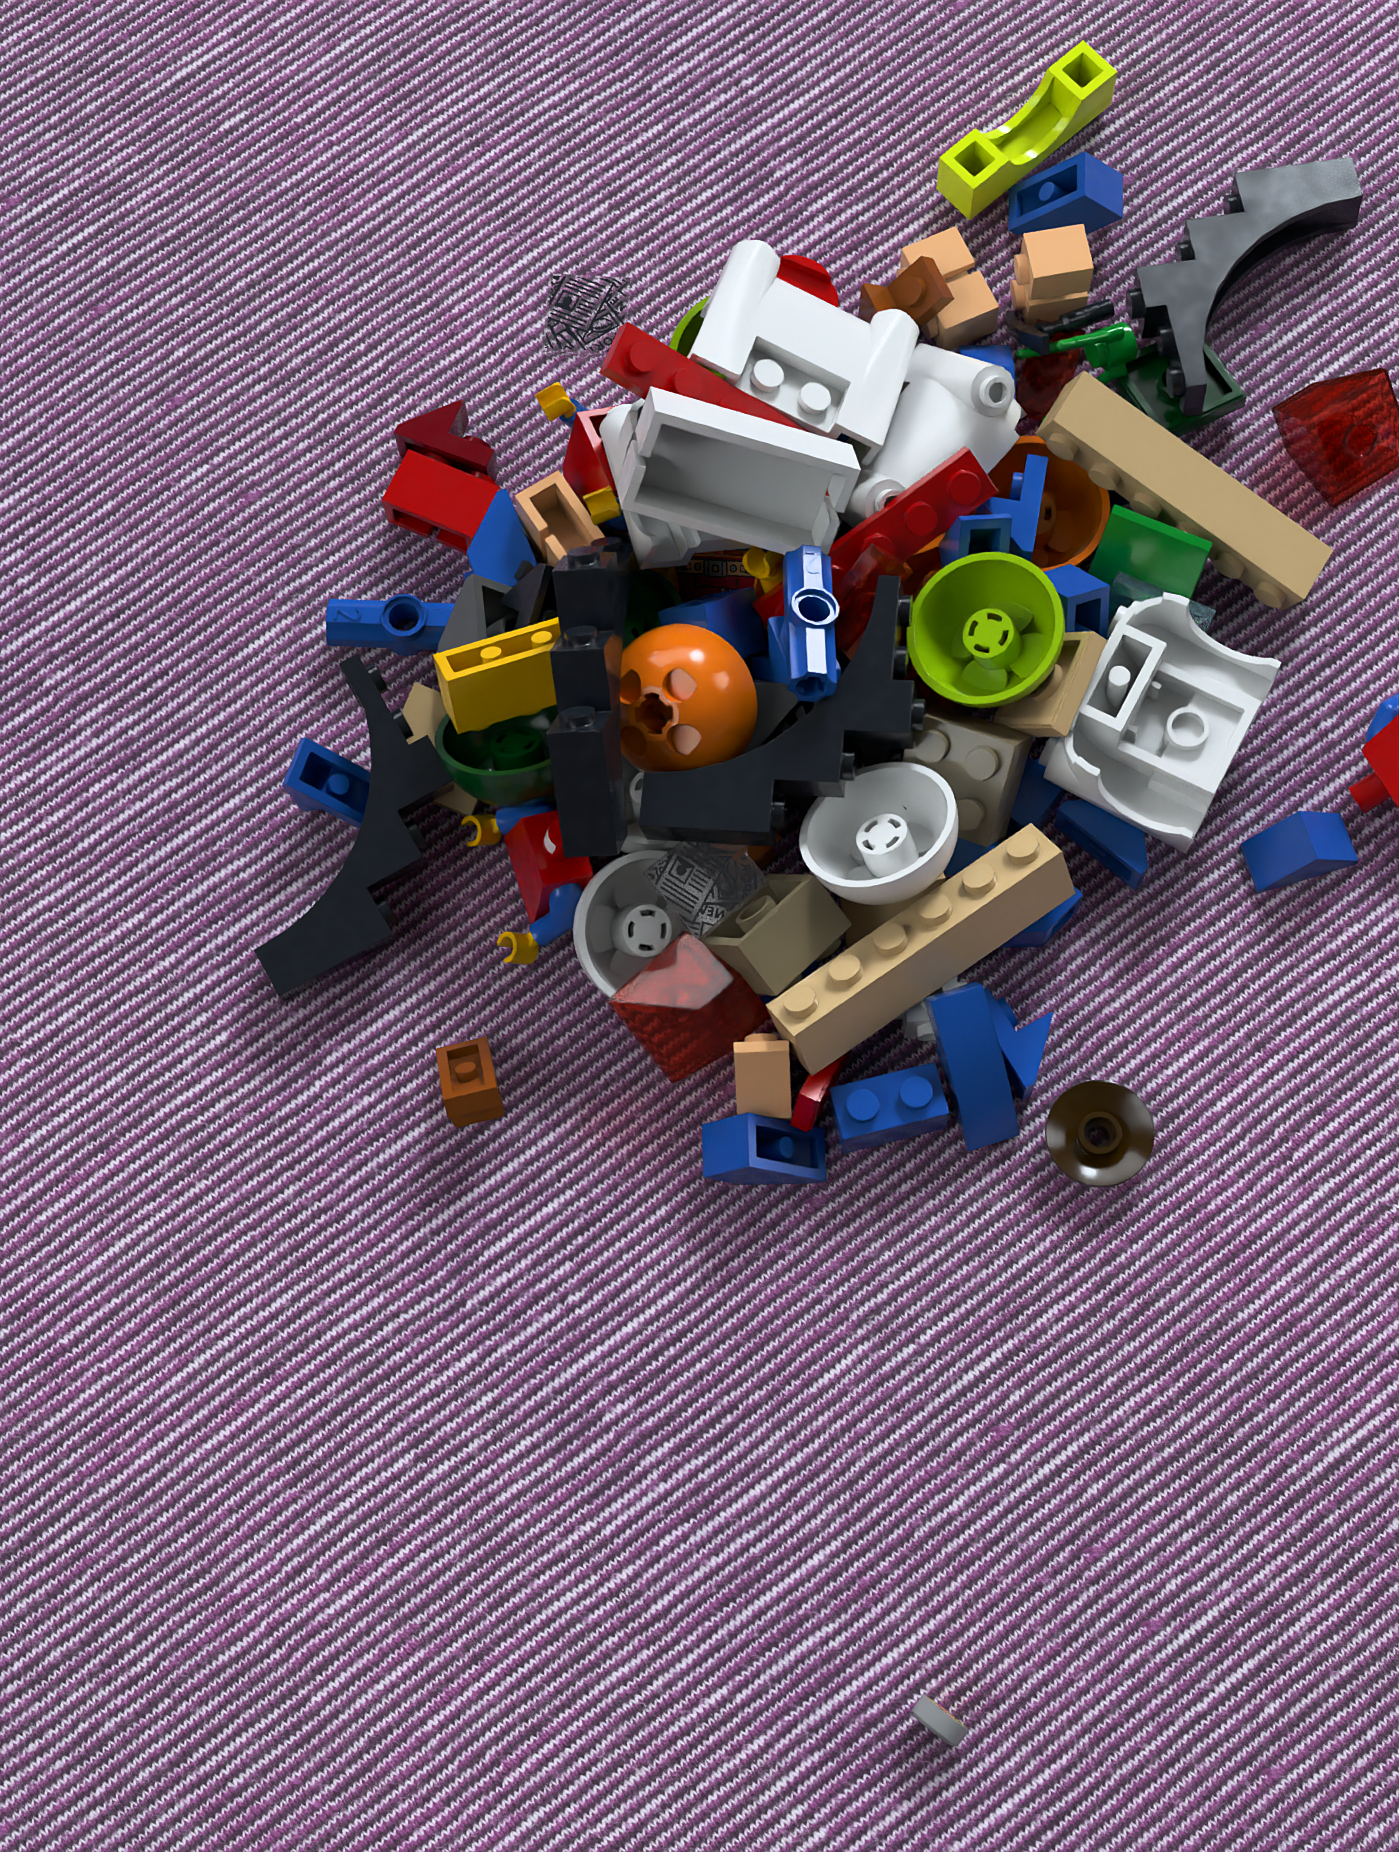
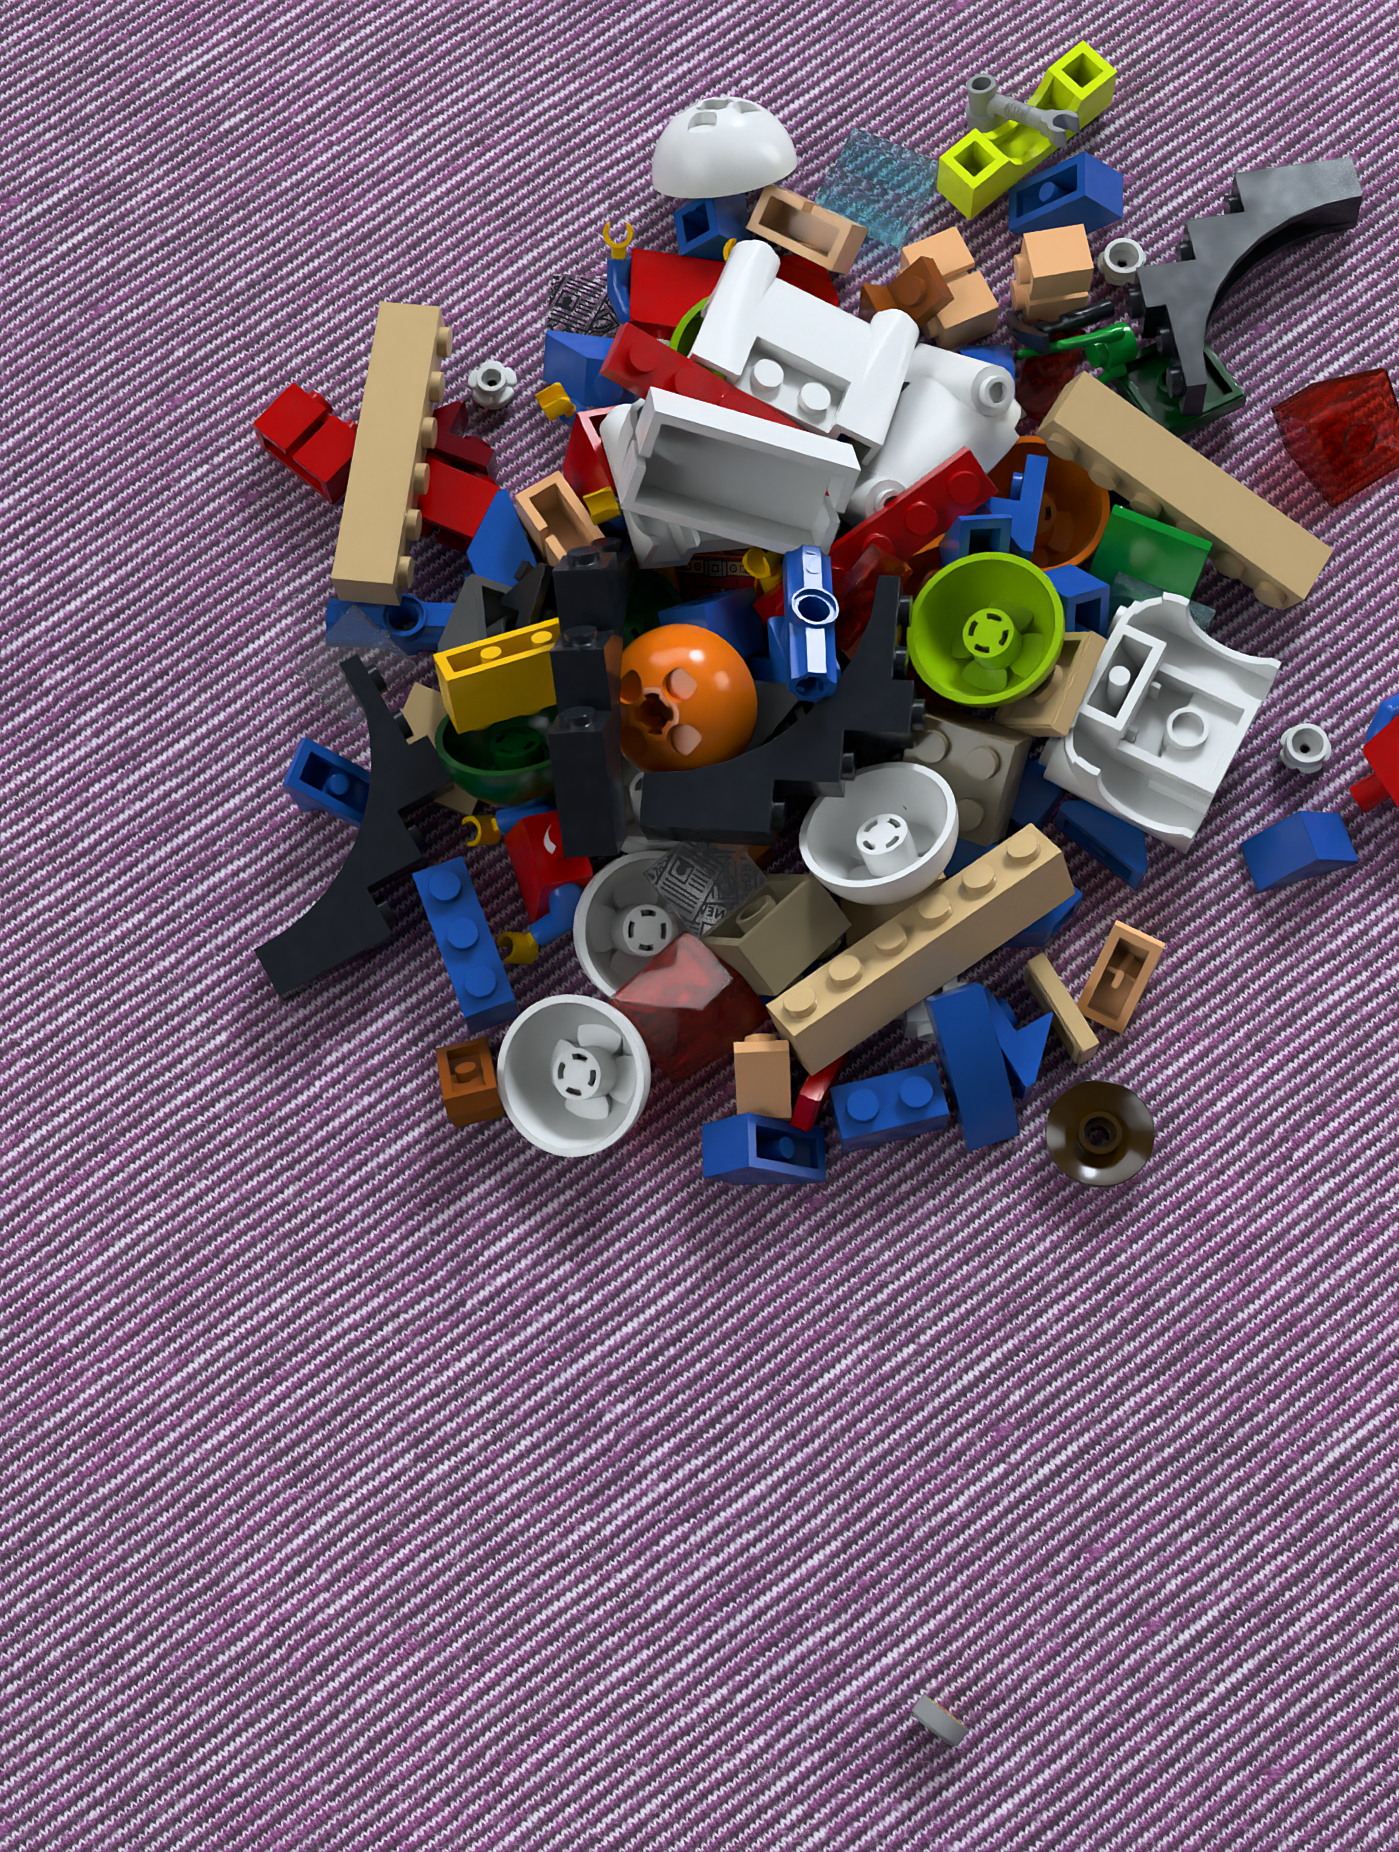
(309, 440): none -> red piece
(352, 636): none -> clear piece
(391, 454): none -> tan brick
(466, 945): none -> blue arch
(495, 396): none -> white plate
(550, 1082): none -> white piece
(576, 364): none -> blue slope
(657, 287): none -> red torso
(709, 223): none -> blue slope
(721, 150): none -> white piece
(807, 228): none -> light nougat piece
(879, 186): none -> clear light blue slope
(989, 111): none -> light grey brick
(1066, 1019): none -> tan tile
(1120, 976): none -> light nougat slope
(1124, 251): none -> white plate
(1314, 739): none -> white plate

